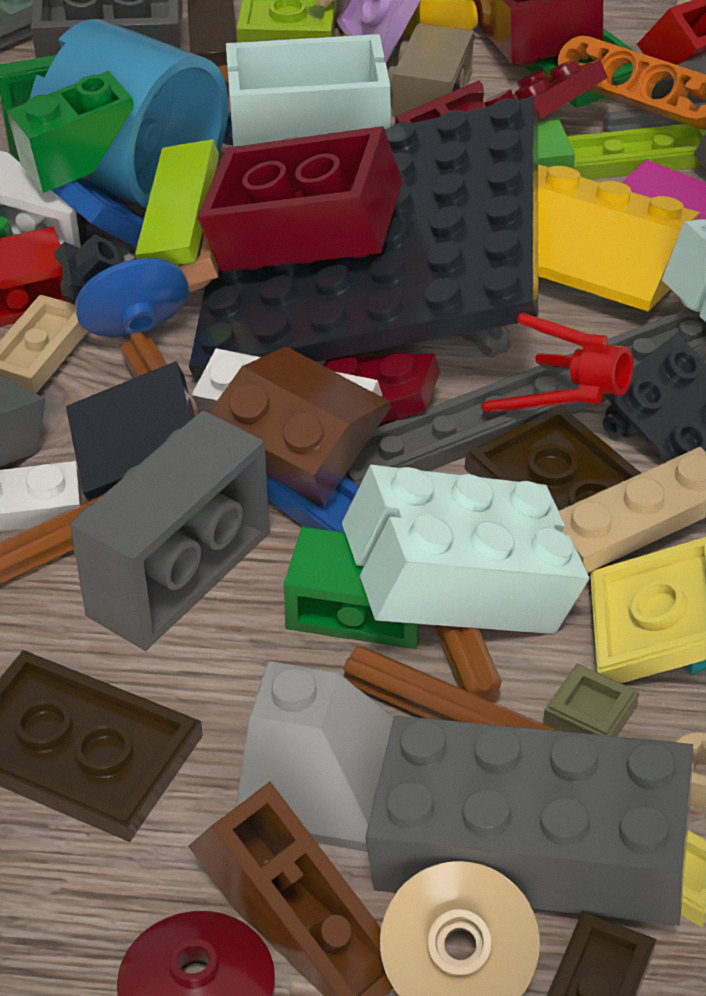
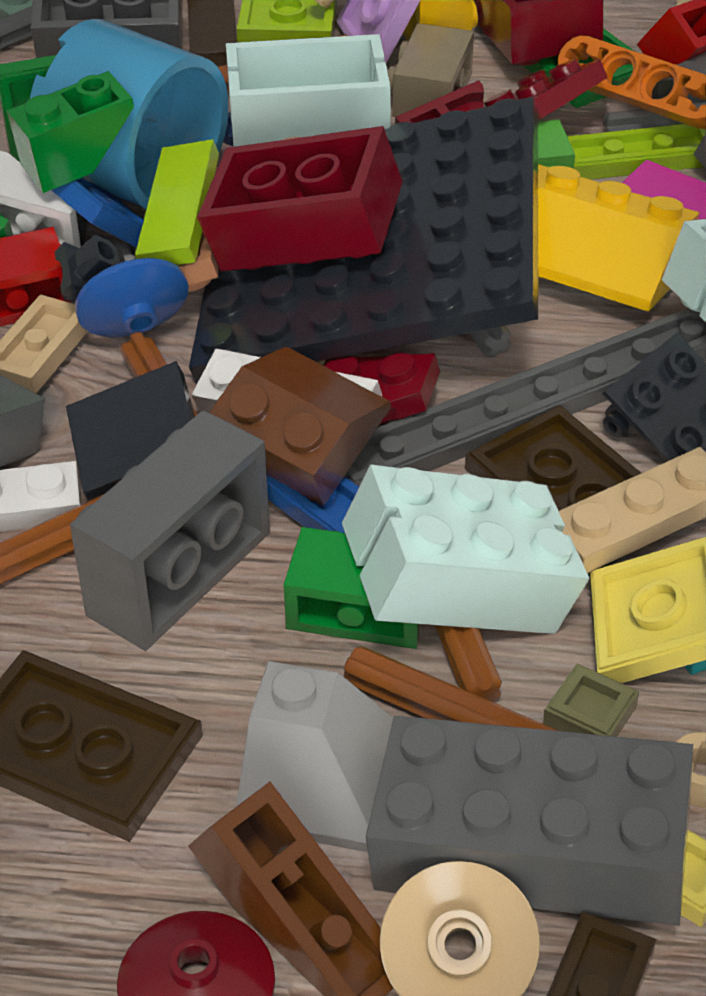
(595, 367): red plant -> none

